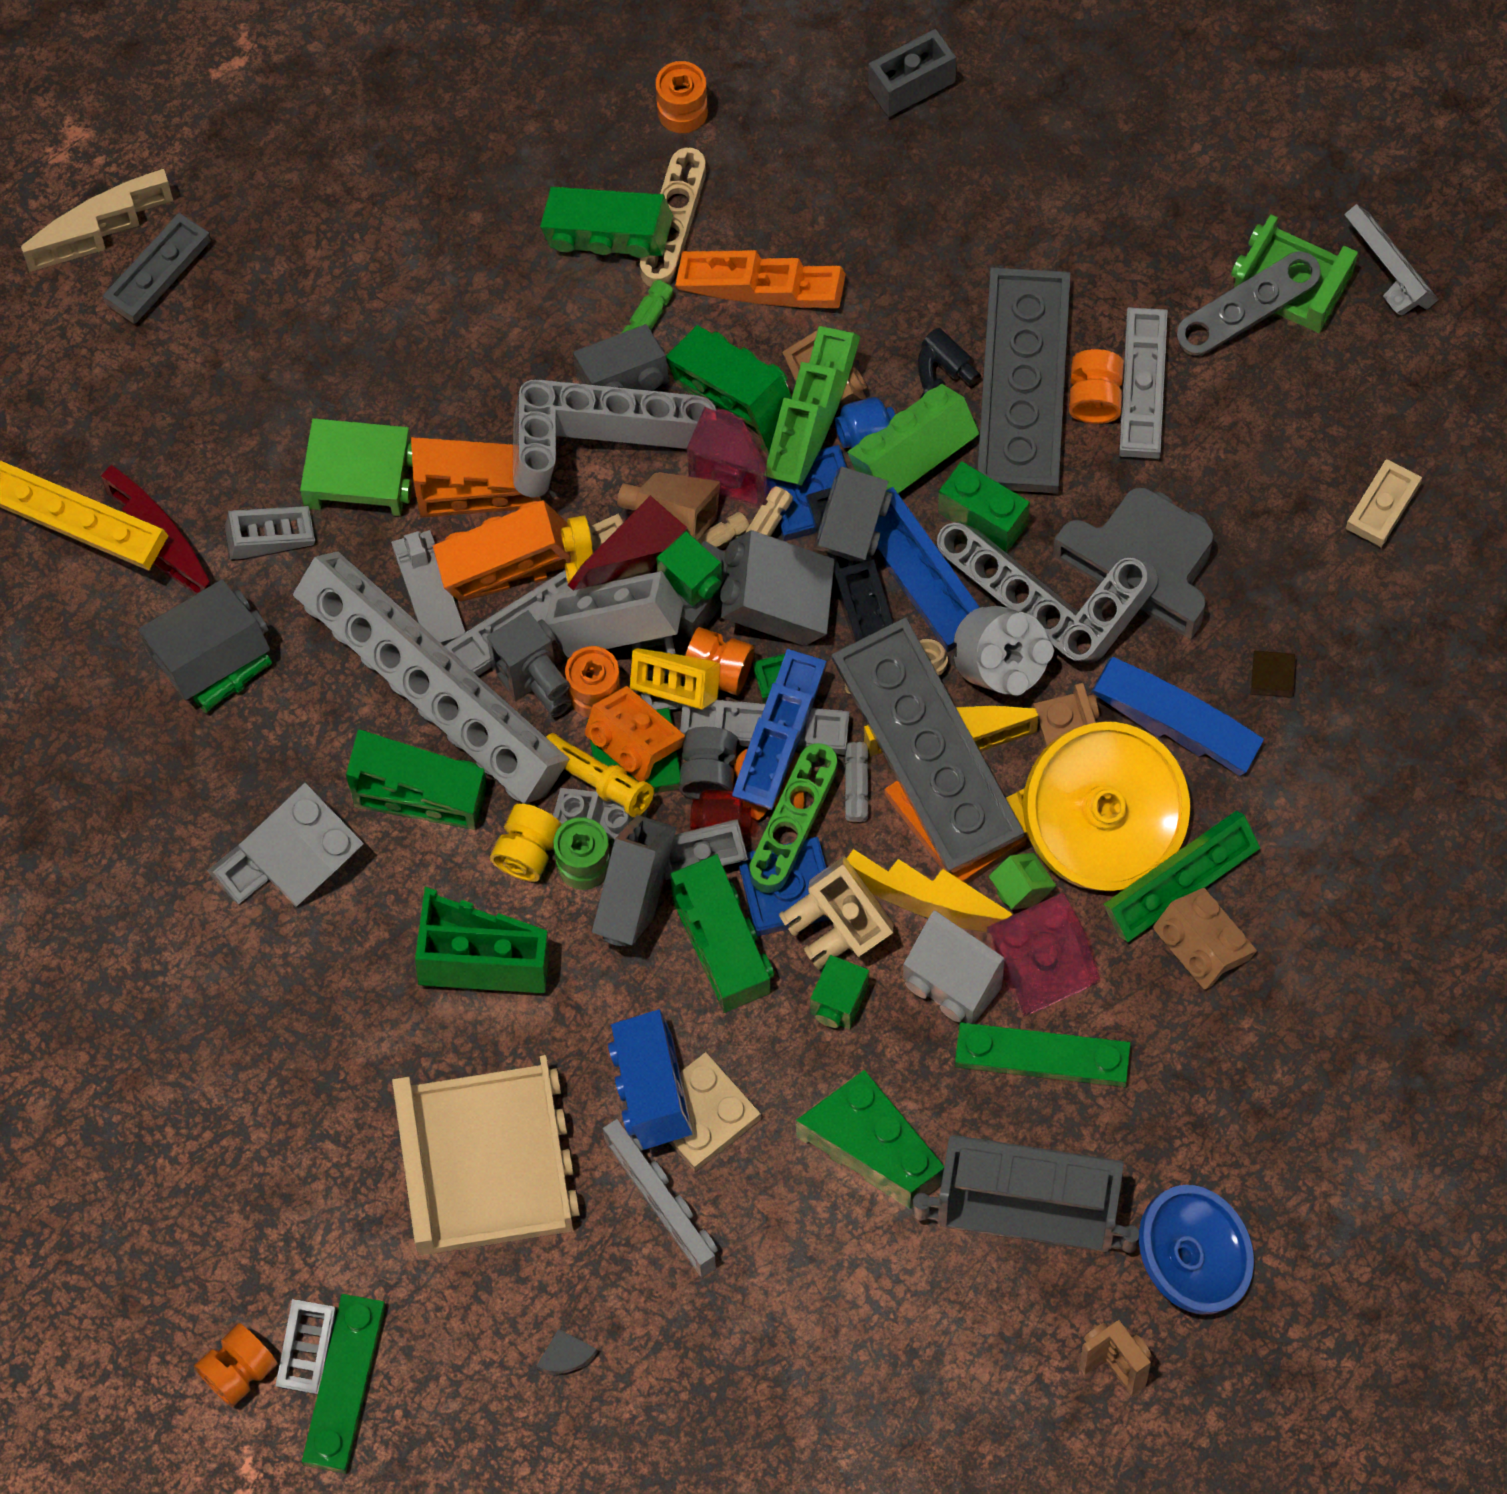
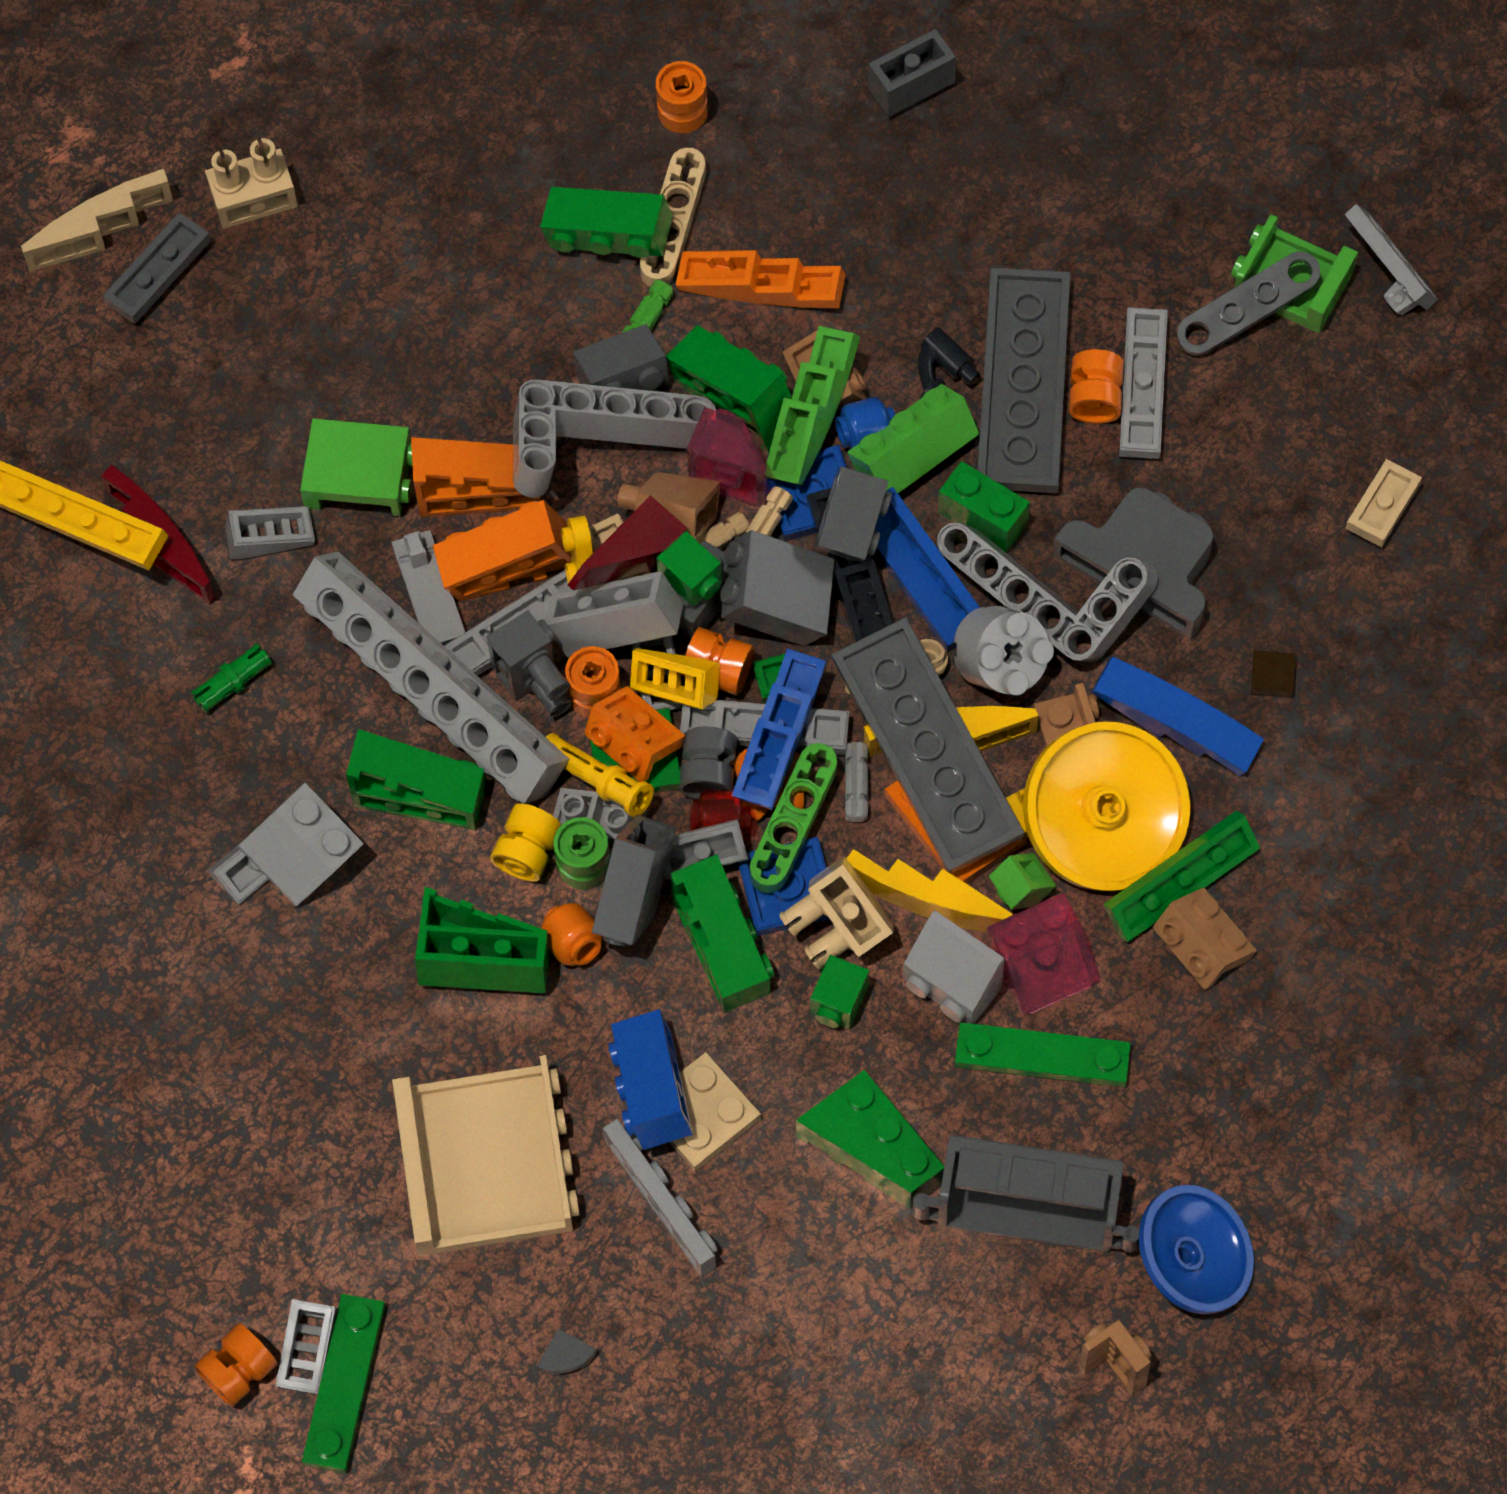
(205, 638): dark grey brick -> none
(250, 186): none -> tan brick
(571, 934): none -> orange head

